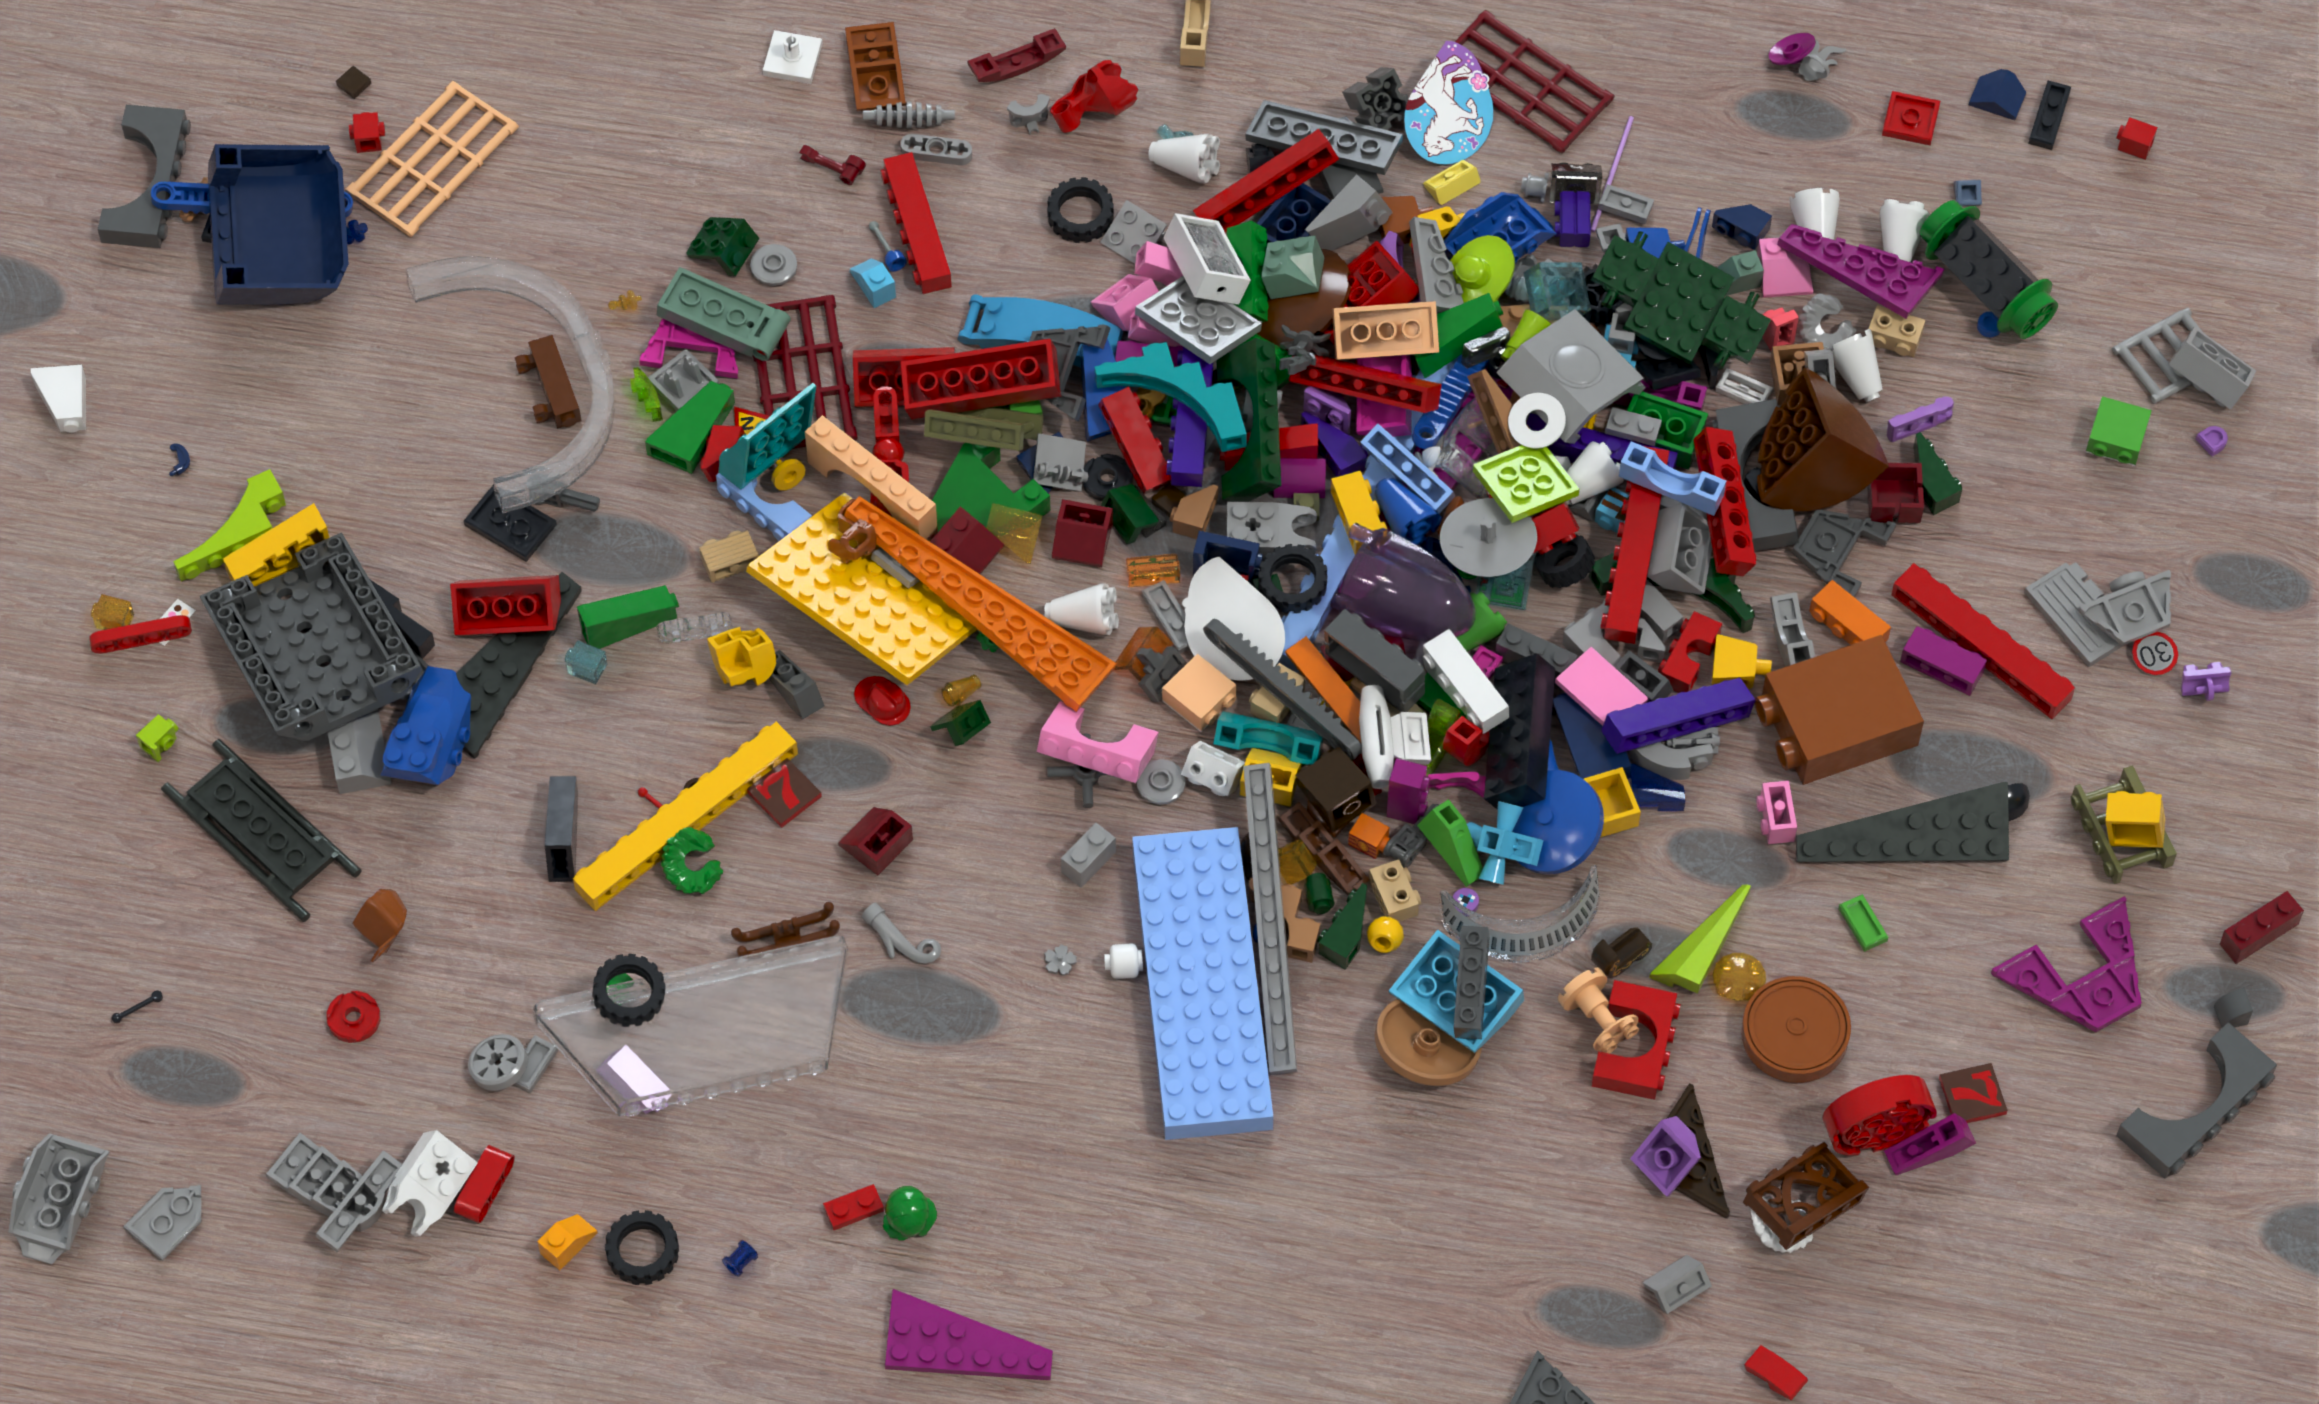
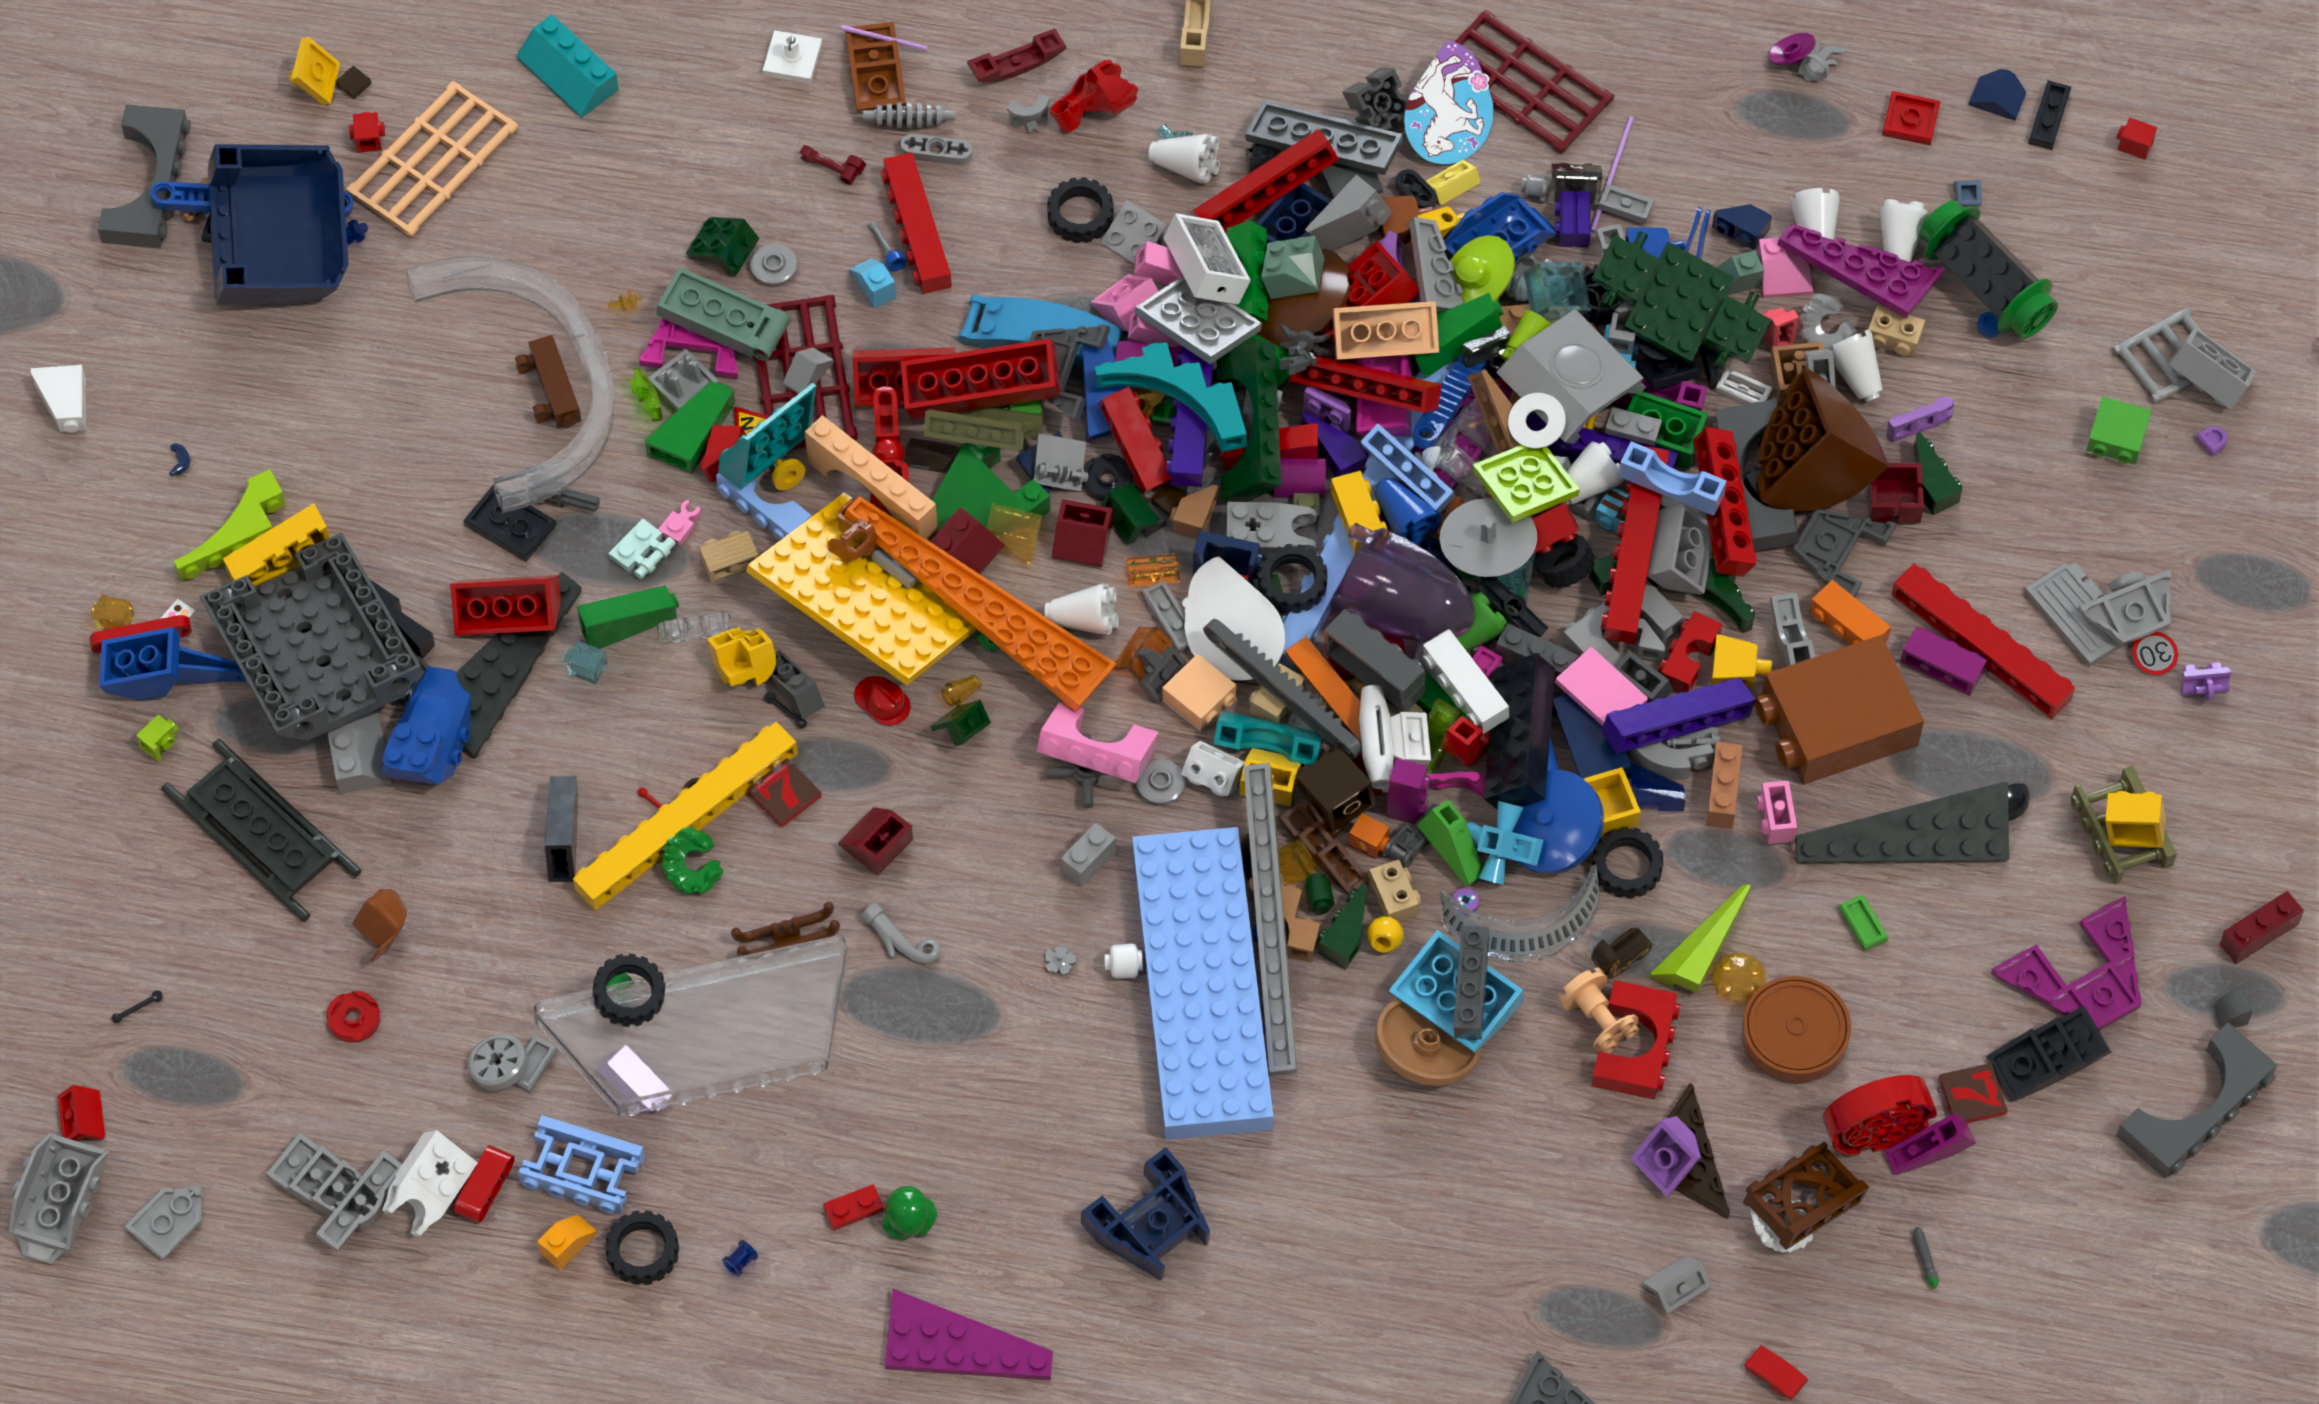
(81, 1113): none -> red panel
(153, 661): none -> blue slope
(315, 71): none -> yellow tile
(567, 66): none -> teal slope
(586, 1145): none -> light blue fence
(637, 544): none -> light aqua plate
(680, 525): none -> bright pink plate
(770, 698): none -> black hinge
(806, 369): none -> light grey slope
(882, 37): none -> lavender axle
(930, 455): none -> clear smoke slope
(1154, 1222): none -> dark blue wedge
(1420, 188): none -> black plate
(1501, 597): none -> black piece
(1630, 838): none -> black tyre
(1724, 785): none -> nougat brick
(1925, 1256): none -> dark grey piece
(2048, 1054): none -> black slope

